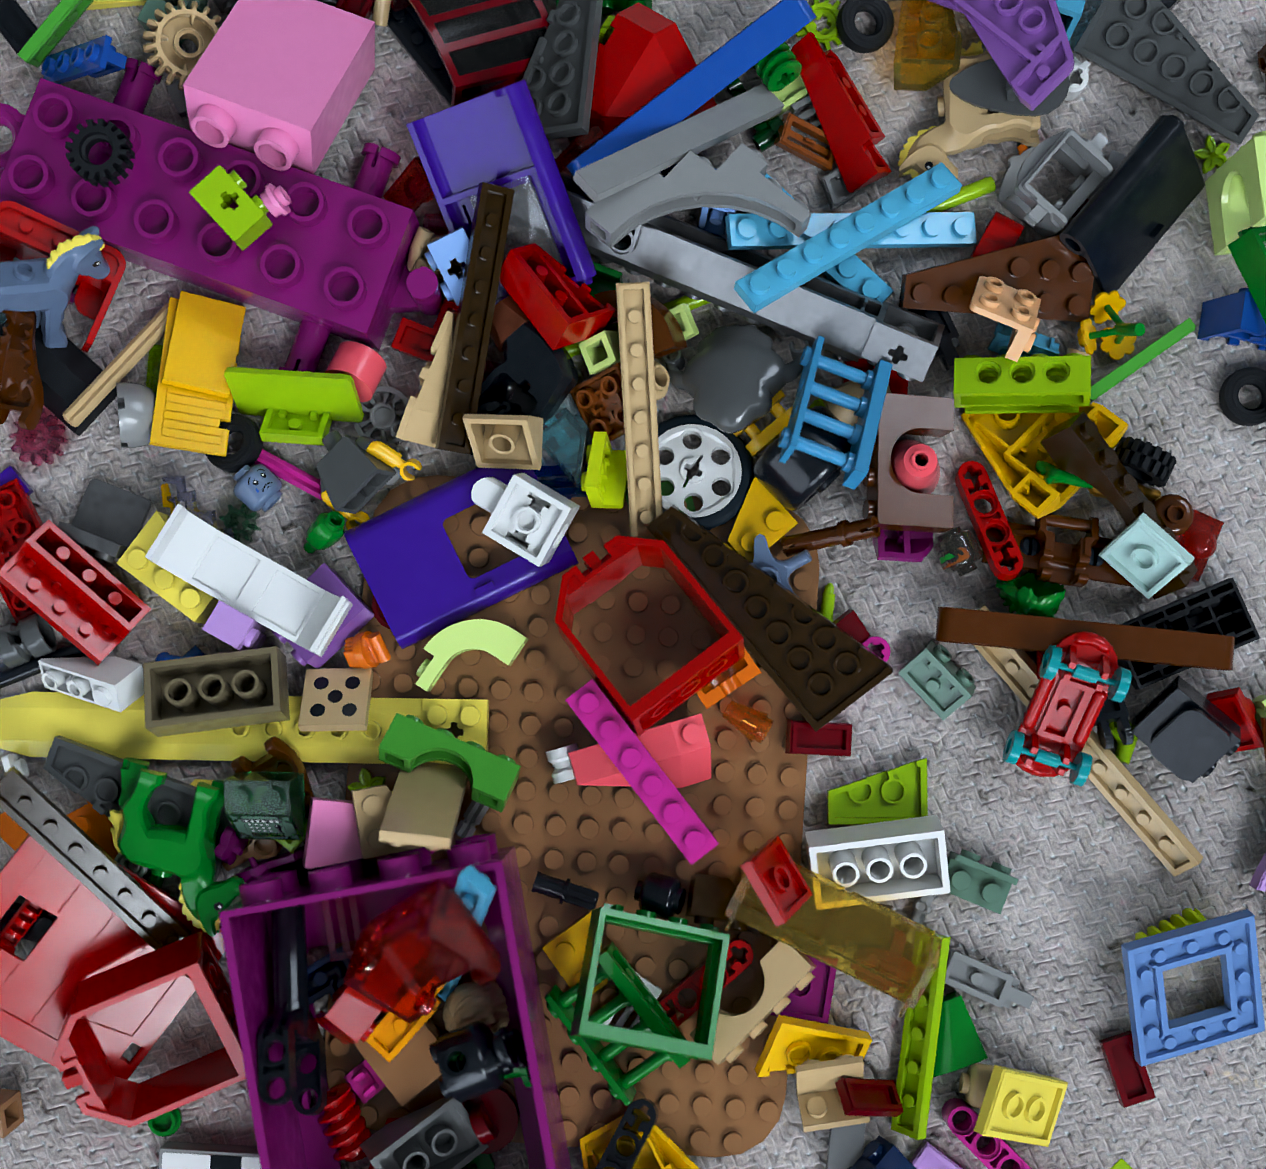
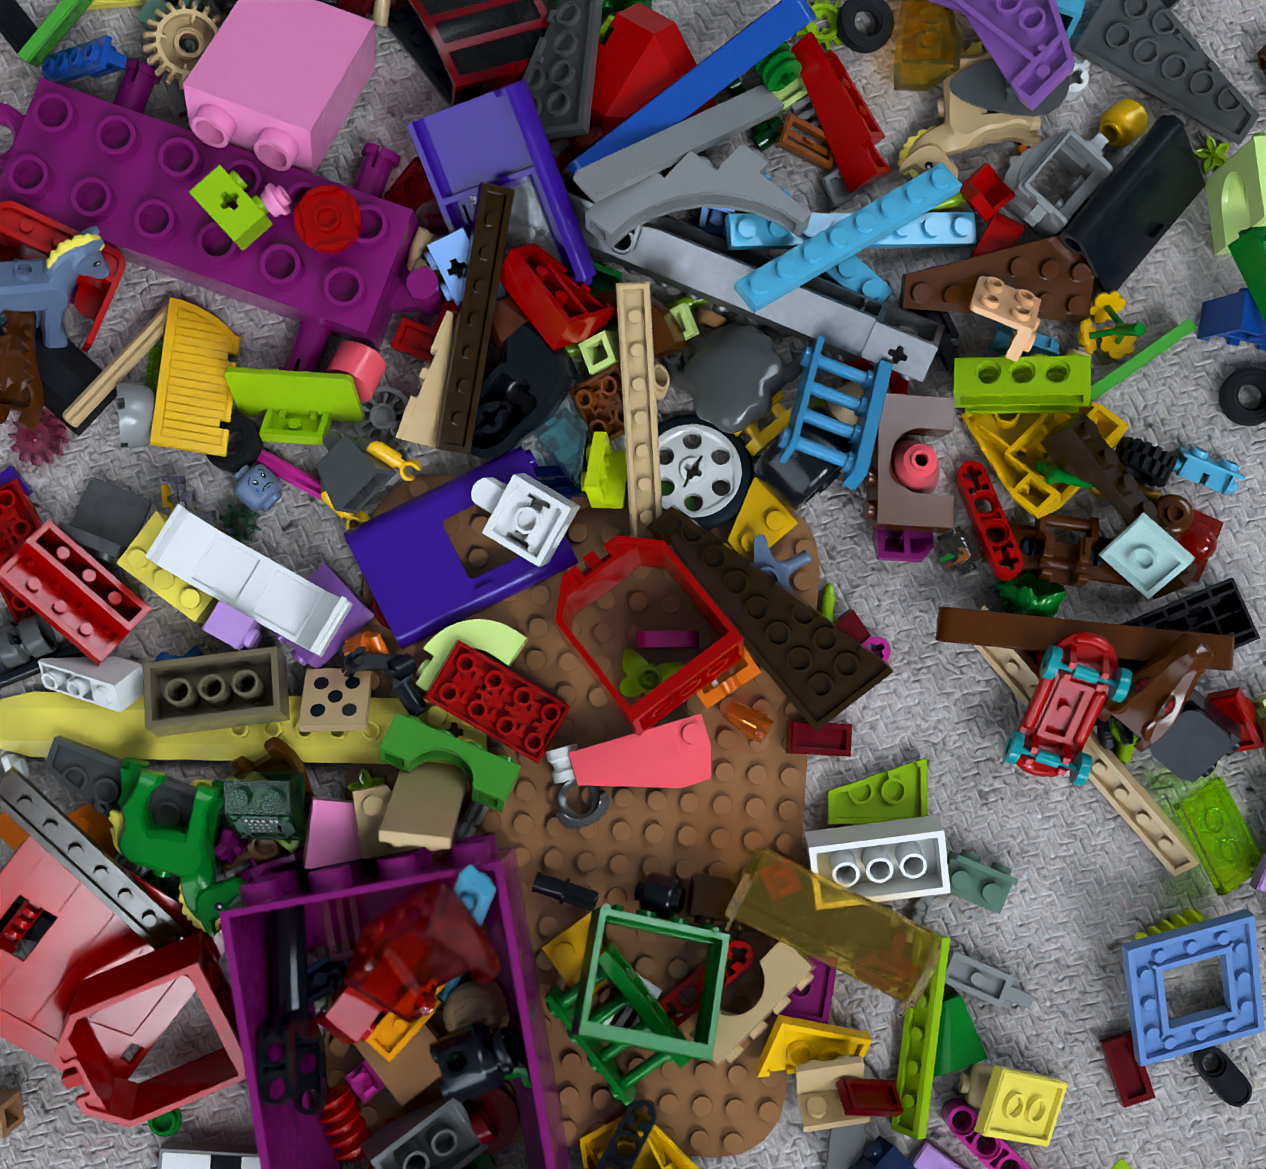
(86, 139): black tyre -> none
(203, 344): yellow tile -> none
(324, 531): green plant -> none
(328, 219): none -> red tile
(396, 668): none -> black pin
(497, 701): none -> red tile
(505, 440): tan slope -> none
(570, 818): none -> dark grey piece
(642, 771): dark pink arch -> none
(644, 676): none -> lime animal
(667, 639): none -> dark pink beam
(709, 319): none -> medium nougat tile
(776, 881): red plate -> none
(843, 533): reddish brown pin -> none
(938, 679): sand green bracket -> none
(985, 192): none -> red panel
(1123, 122): none -> yellow head
(1160, 690): none -> reddish brown animal
(1219, 835): none -> clear neon green tile
(1220, 474): none -> medium azure hinge
(1226, 1079): none -> black piece

